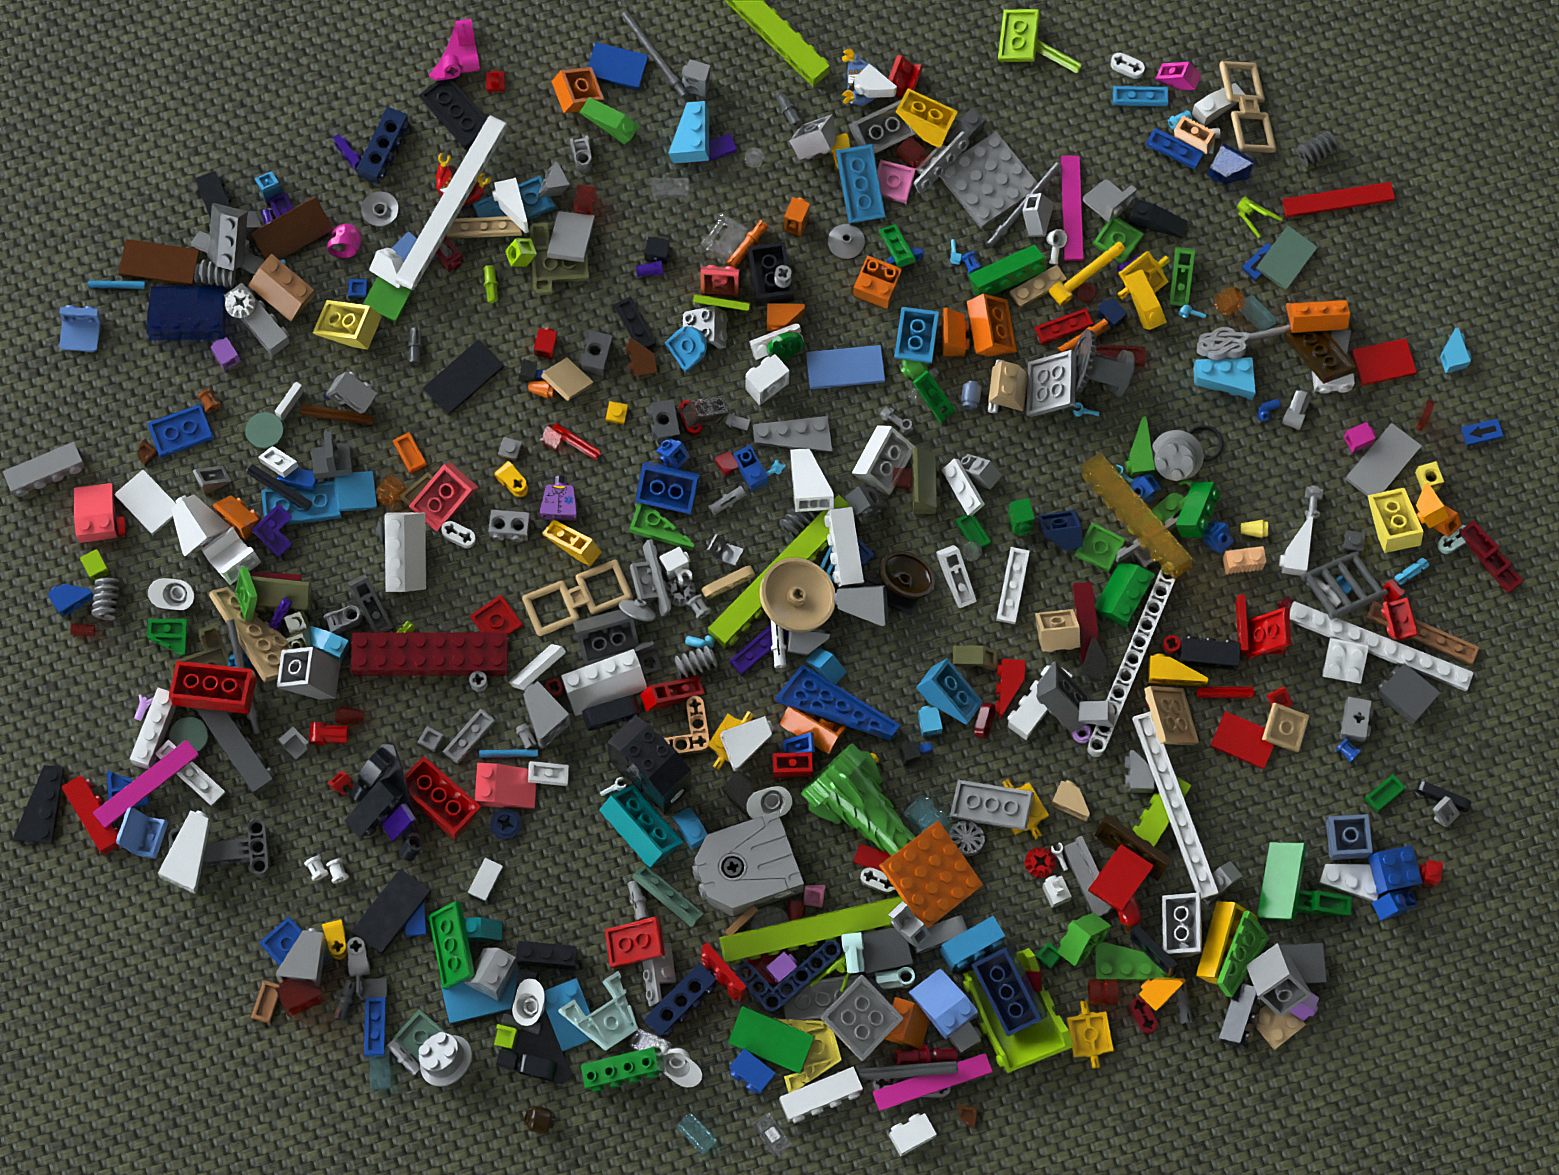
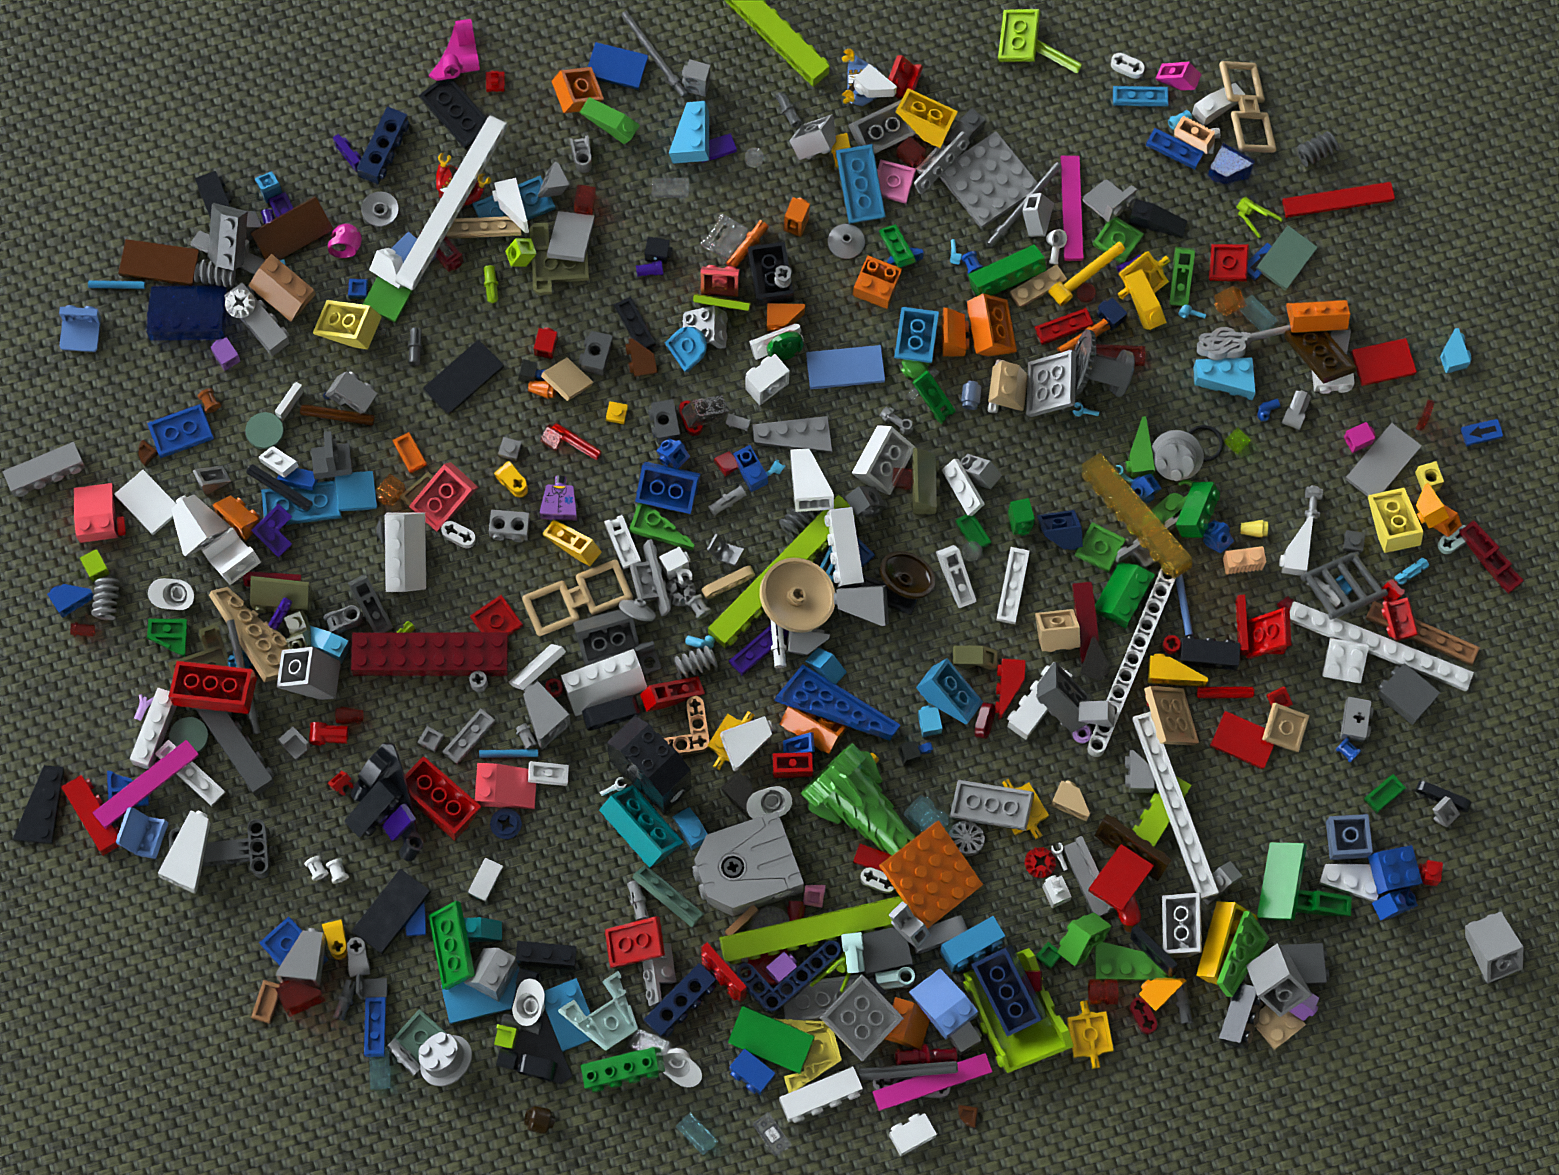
(246, 594): bright green tile -> none
(622, 542): none -> white plate
(1184, 606): none -> medium blue bar
(1229, 262): none -> red tile
(1237, 440): none -> clear neon green plate
(1494, 946): none -> light grey slope

